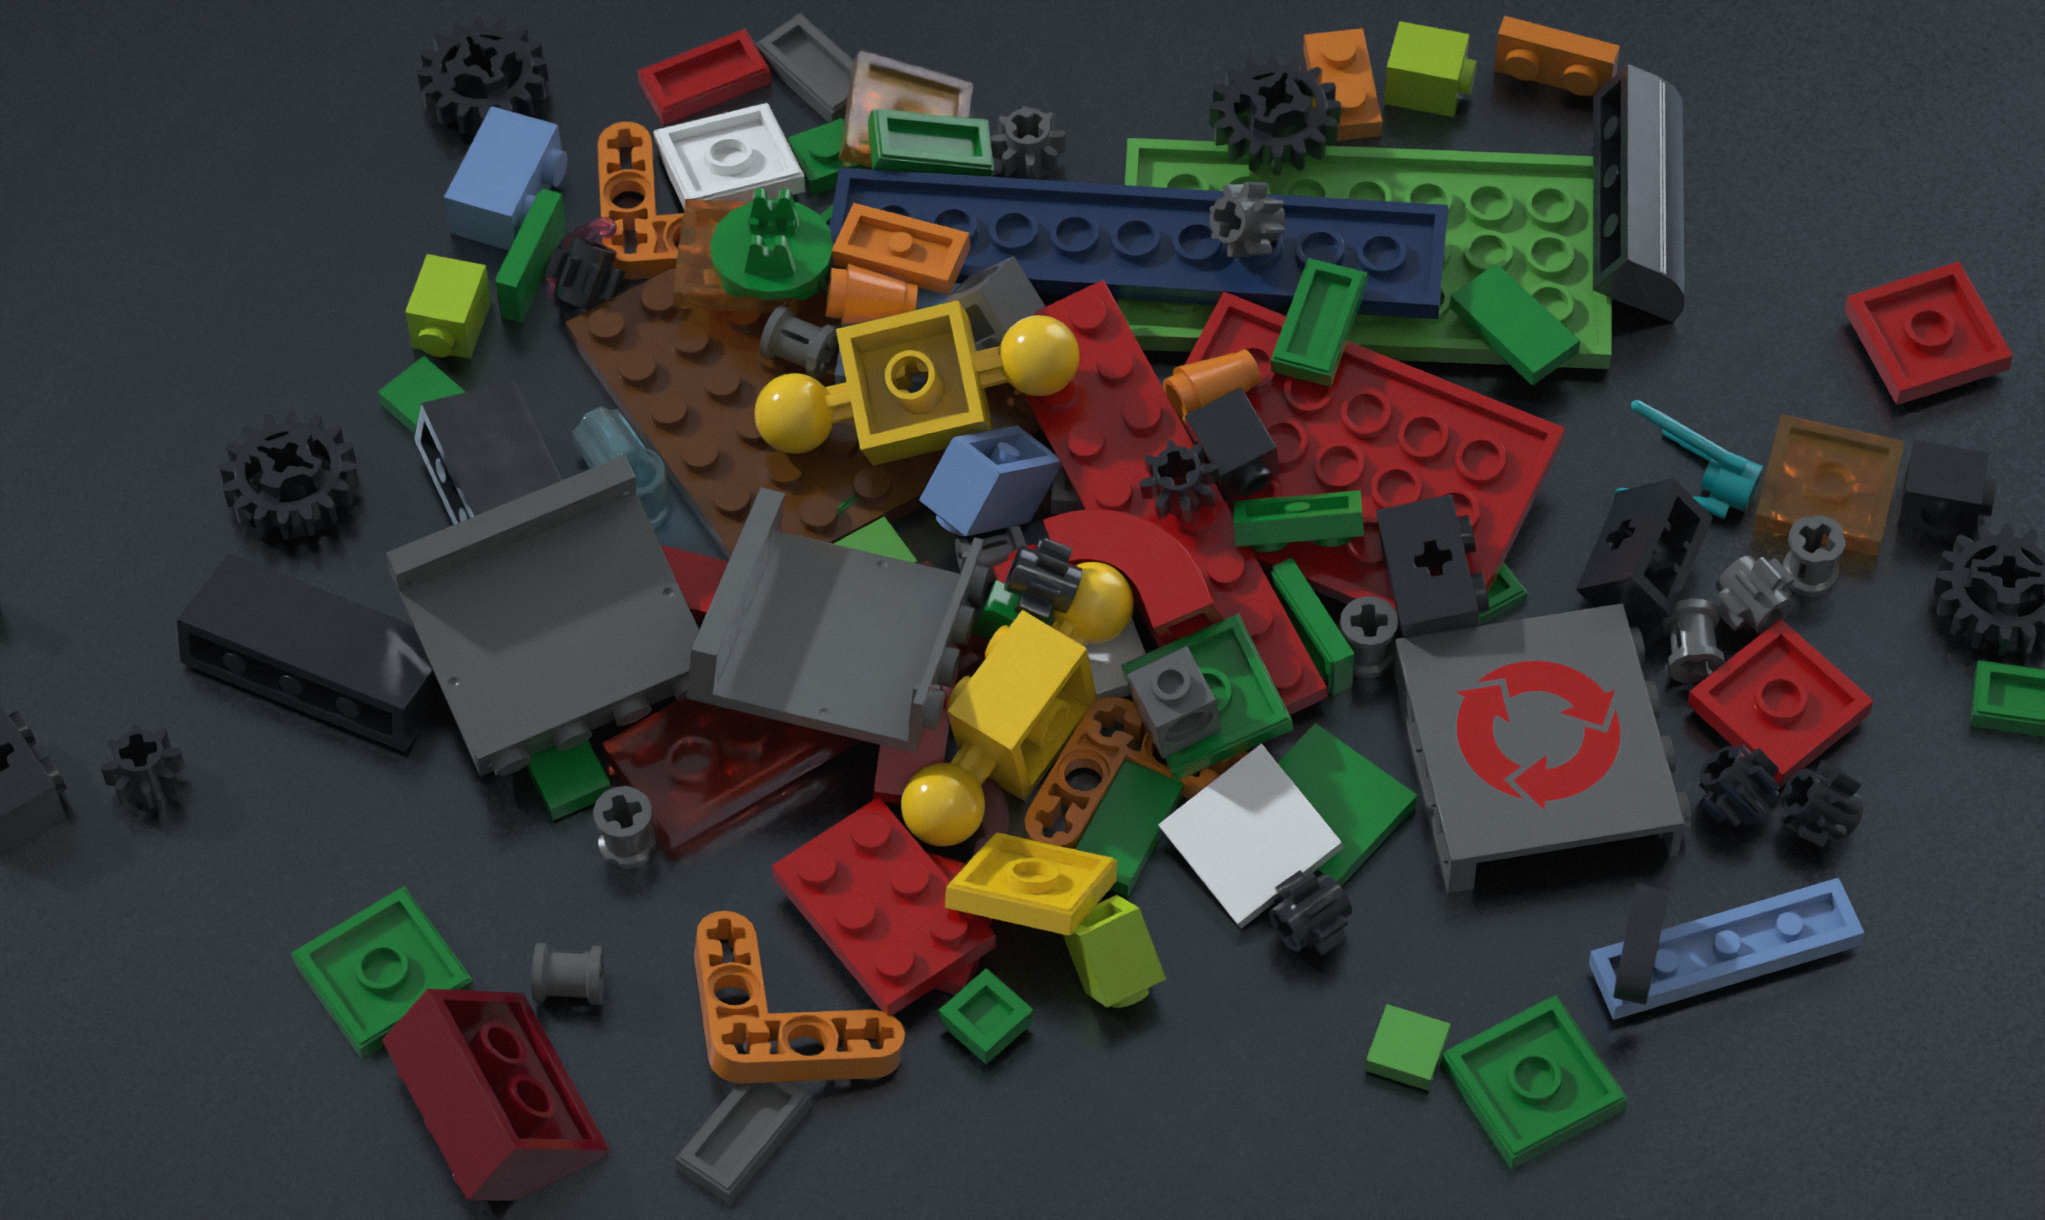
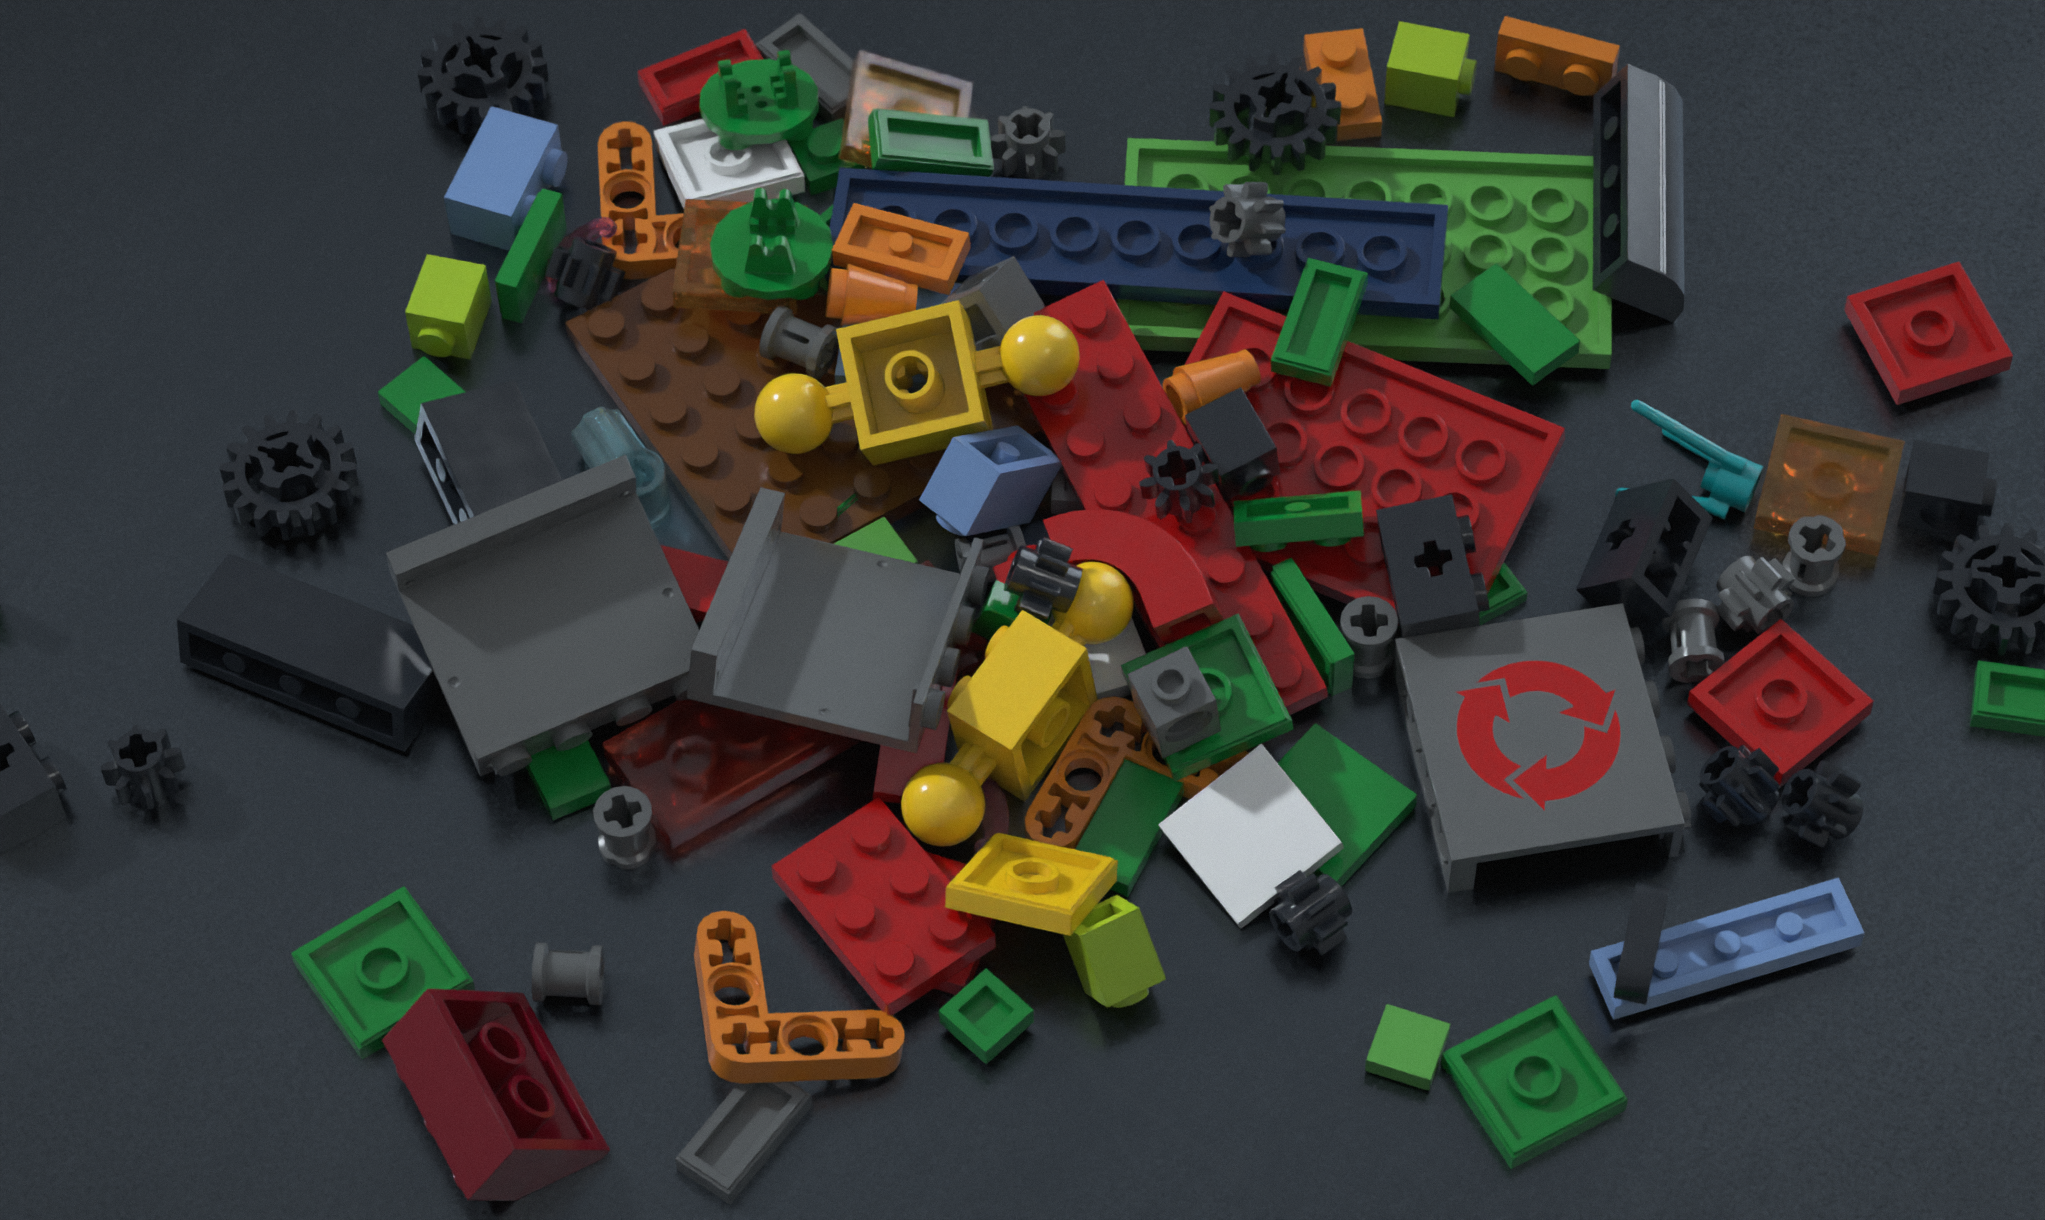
(759, 102): none -> green plate

